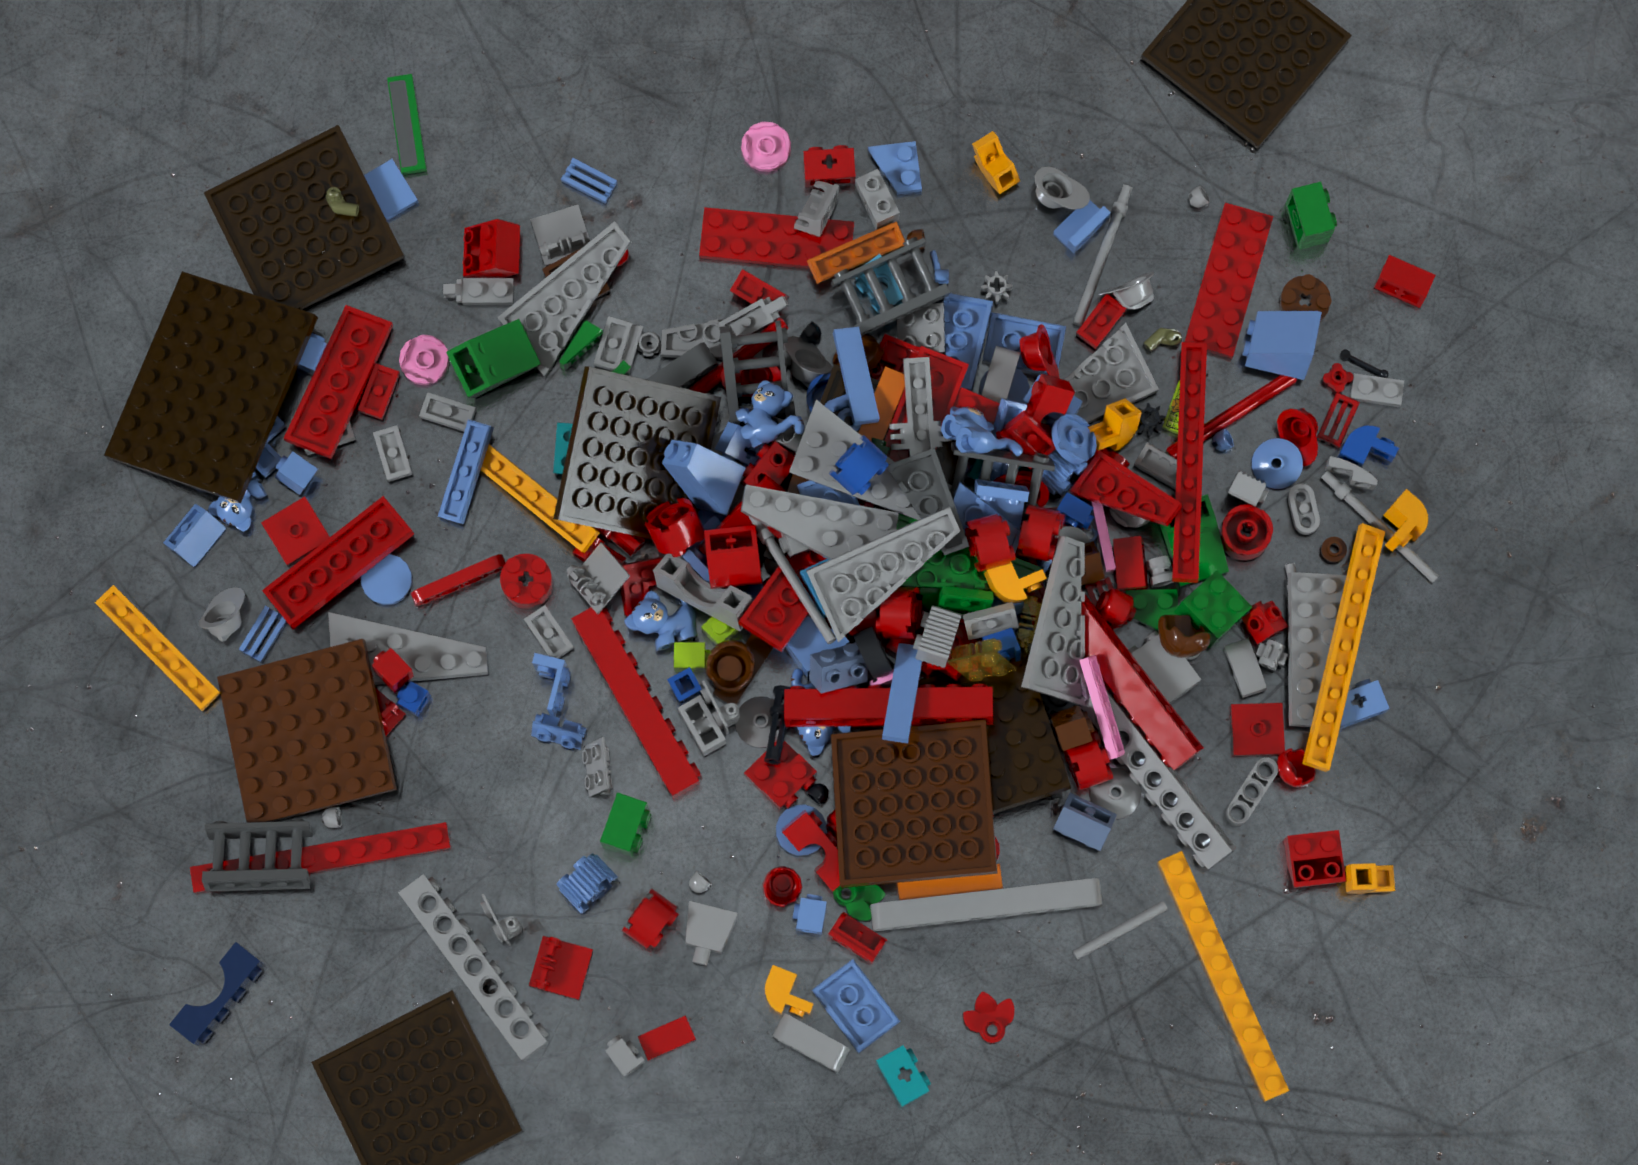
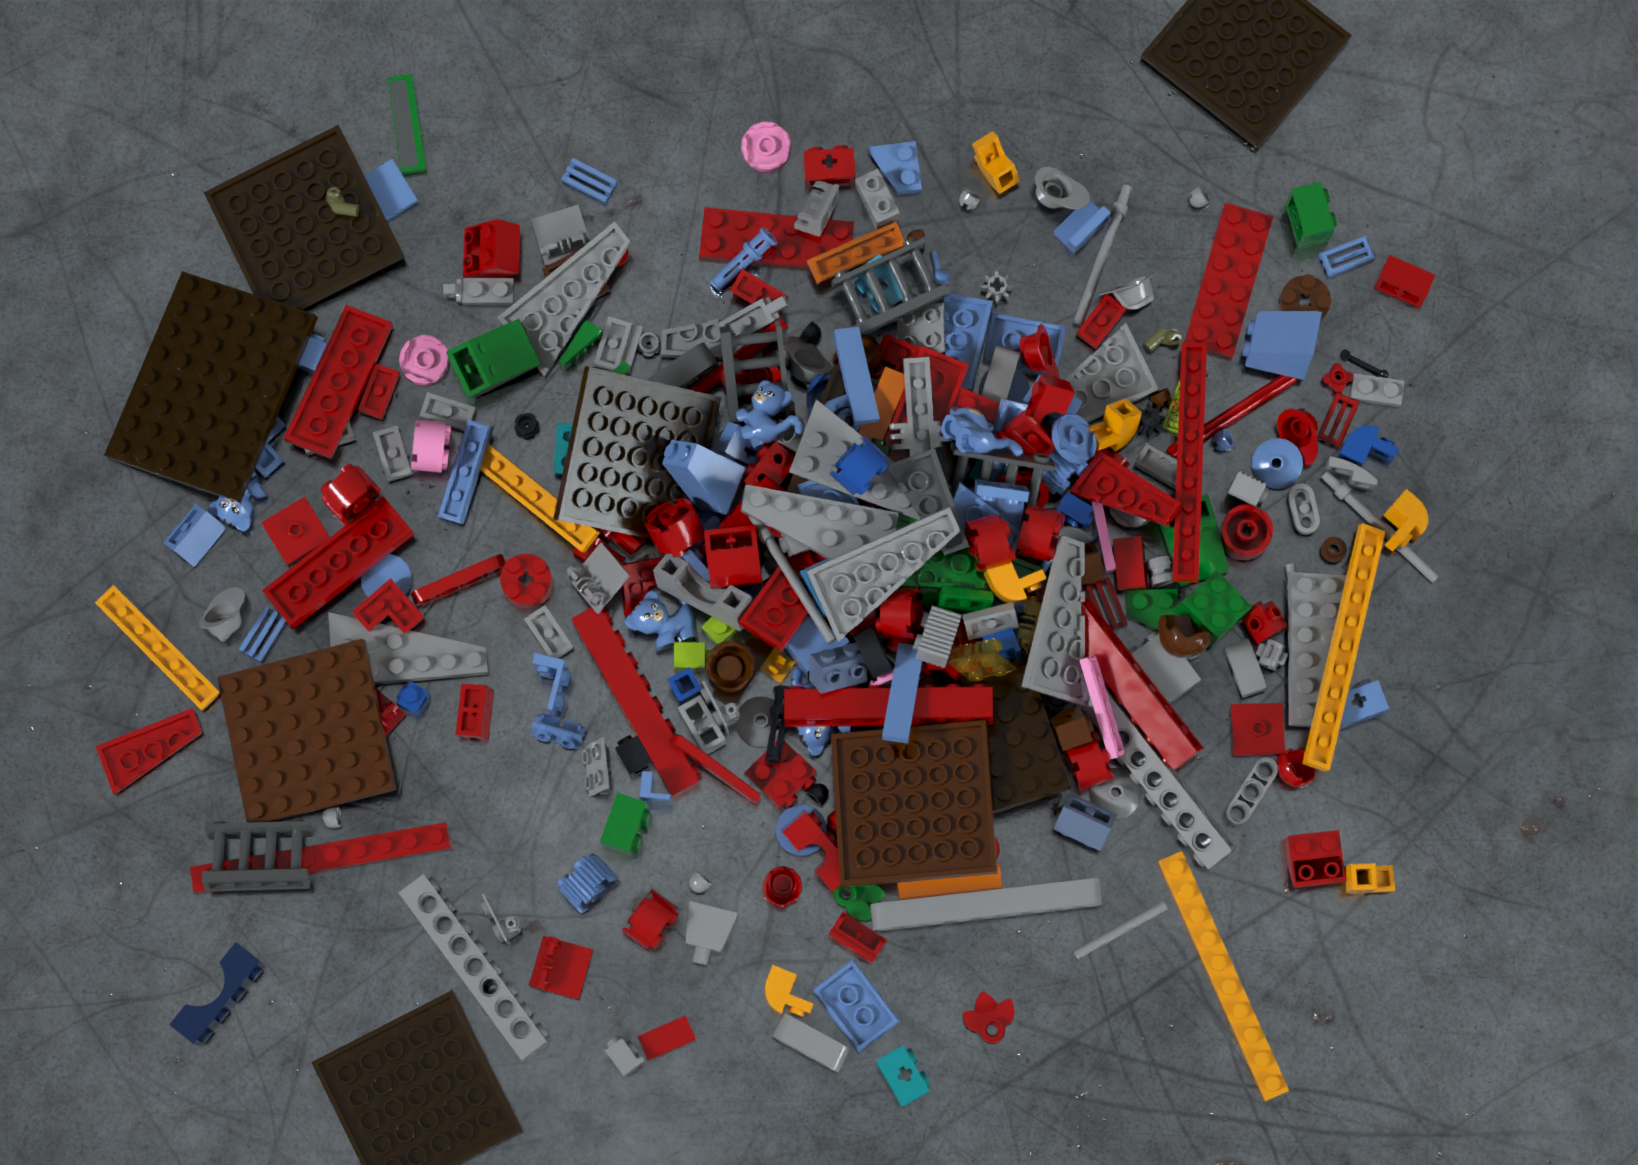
(143, 749): none -> red wing
(295, 472): medium blue brick -> none
(349, 493): none -> red brick
(388, 601): none -> red plate
(392, 669): red brick -> none
(429, 444): none -> bright pink brick
(474, 711): none -> red hinge
(526, 418): none -> black plate
(633, 755): none -> black brick
(647, 794): none -> medium blue panel
(715, 768): none -> red tile
(755, 253): none -> medium blue pin
(777, 666): none -> light orange tile
(810, 914): medium blue brick -> none
(969, 198): none -> light grey hinge
(1116, 606): red head -> none
(1161, 396): none -> reddish brown hinge
(1327, 264): none -> medium blue tile

